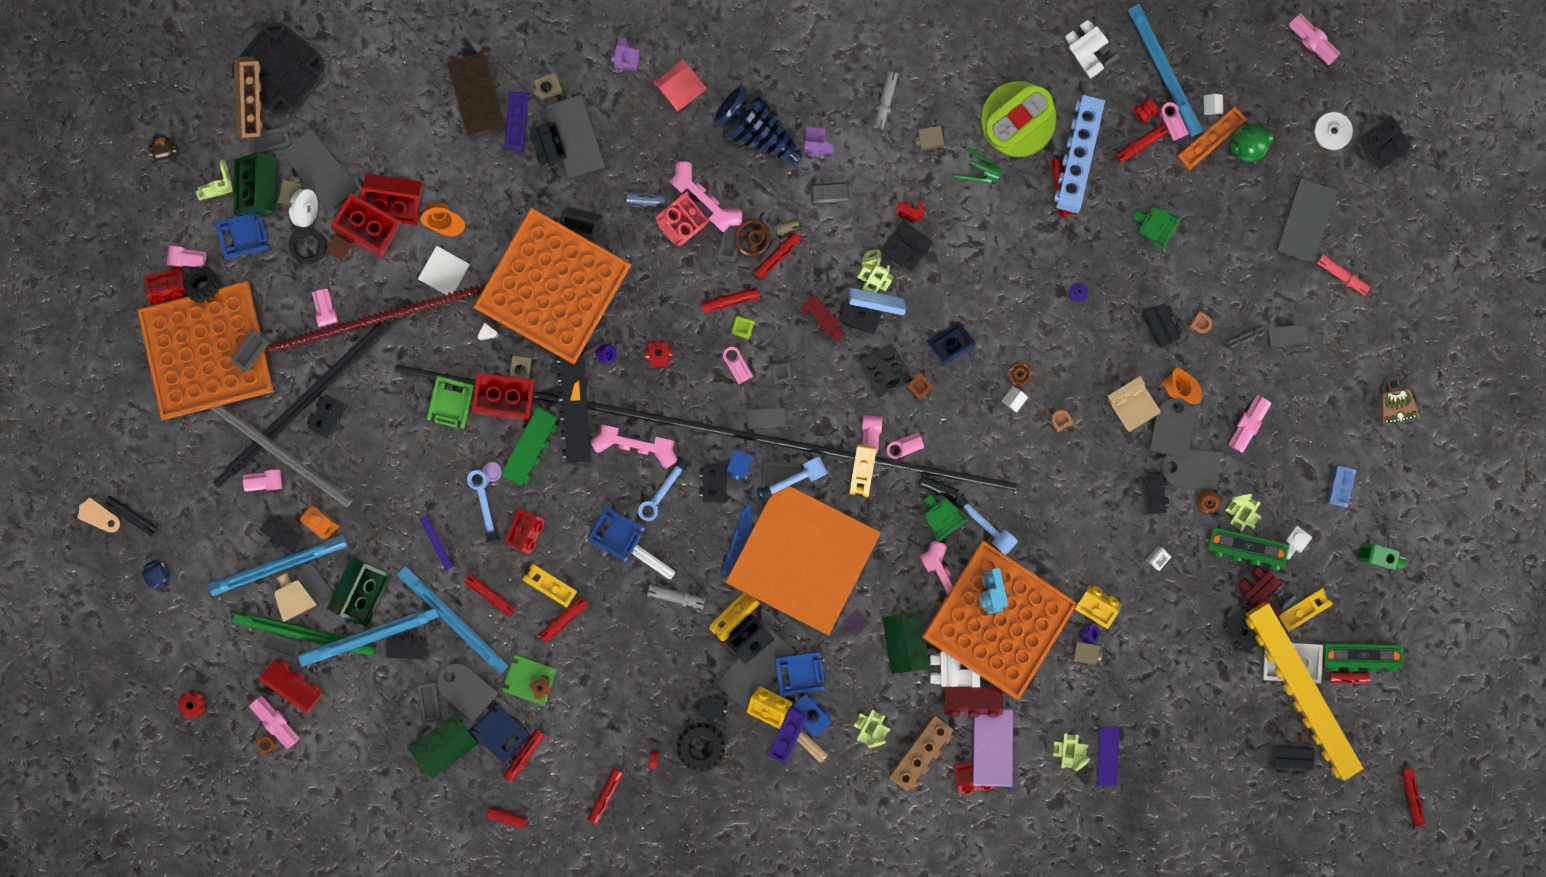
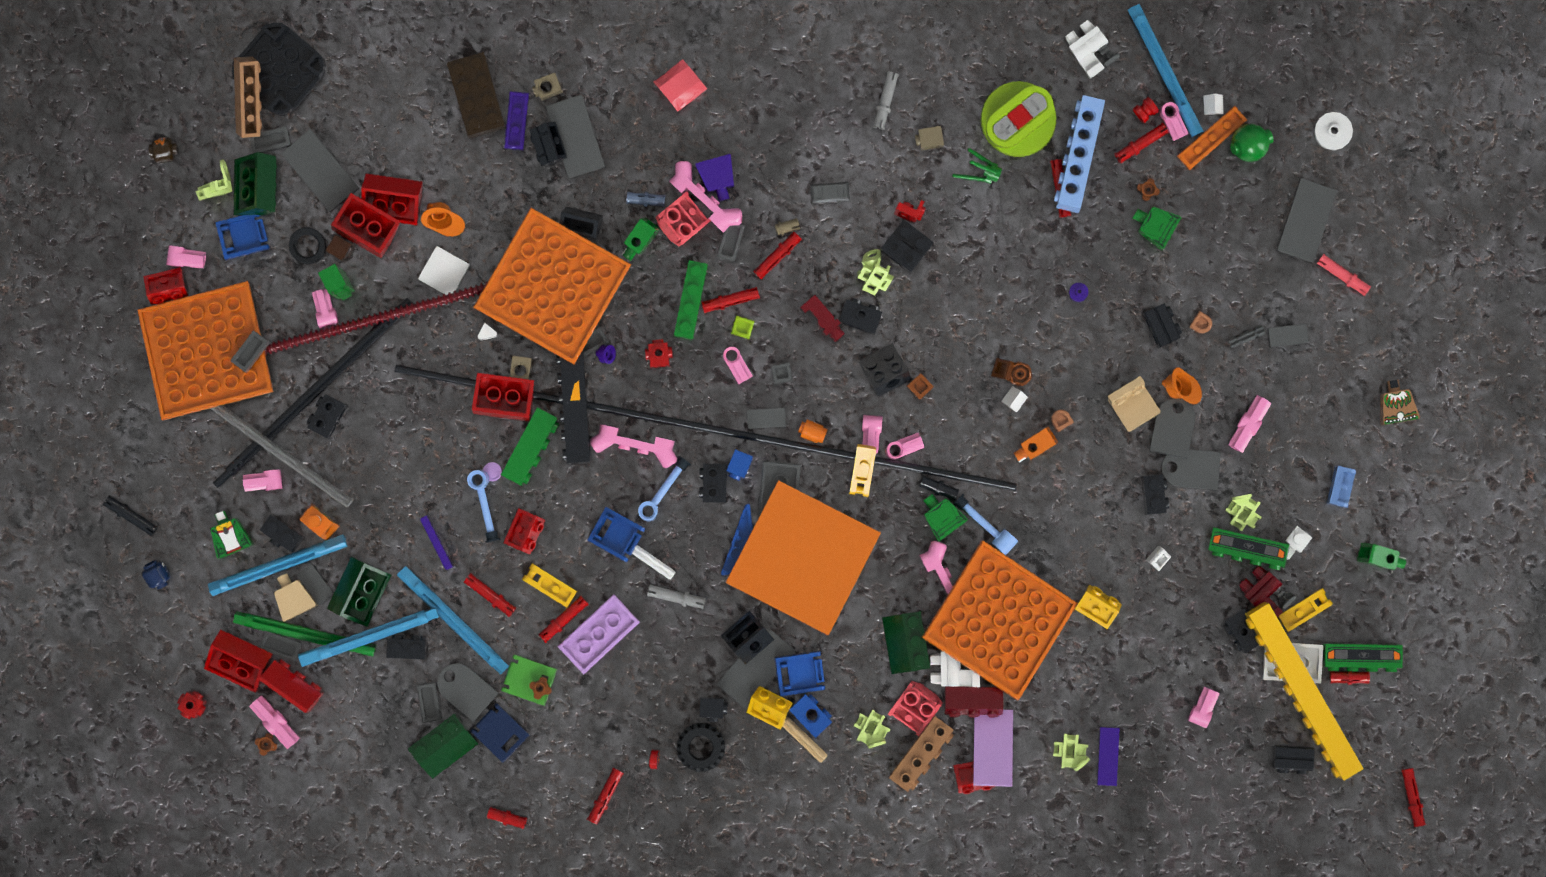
(97, 515): light nougat piece -> none
(197, 276): black tyre -> none
(229, 536): none -> torso
(237, 660): none -> red slope
(288, 189): dark tan brick -> none
(303, 207): white plate -> none
(336, 282): none -> green brick
(449, 404): bright green container -> none
(510, 775): red pin -> none
(598, 634): none -> lavender tile
(624, 56): medium lavender brick -> none
(645, 231): none -> green torso
(691, 300): none -> green brick
(717, 175): none -> dark purple torso
(733, 616): yellow plate -> none
(755, 124): dark blue plant -> none
(758, 234): reddish brown piece -> none
(788, 735): dark purple tile -> none
(812, 431): none -> orange brick
(812, 469): light blue piece -> none
(816, 143): medium lavender brick -> none
(856, 622): clear purple tile -> none
(876, 301): light blue tile -> none
(916, 707): none -> coral slope
(951, 343): dark blue slope -> none
(995, 597): medium azure plate -> none
(1002, 369): none -> reddish brown tile
(1044, 440): none -> orange torso
(1087, 653): dark tan brick -> none
(1089, 633): dark purple tile -> none
(1143, 189): none -> dark orange plate
(1202, 711): none -> bright pink piece
(1203, 499): dark orange plate -> none
(1314, 39): bright pink piece -> none
(1379, 135): black brick -> none

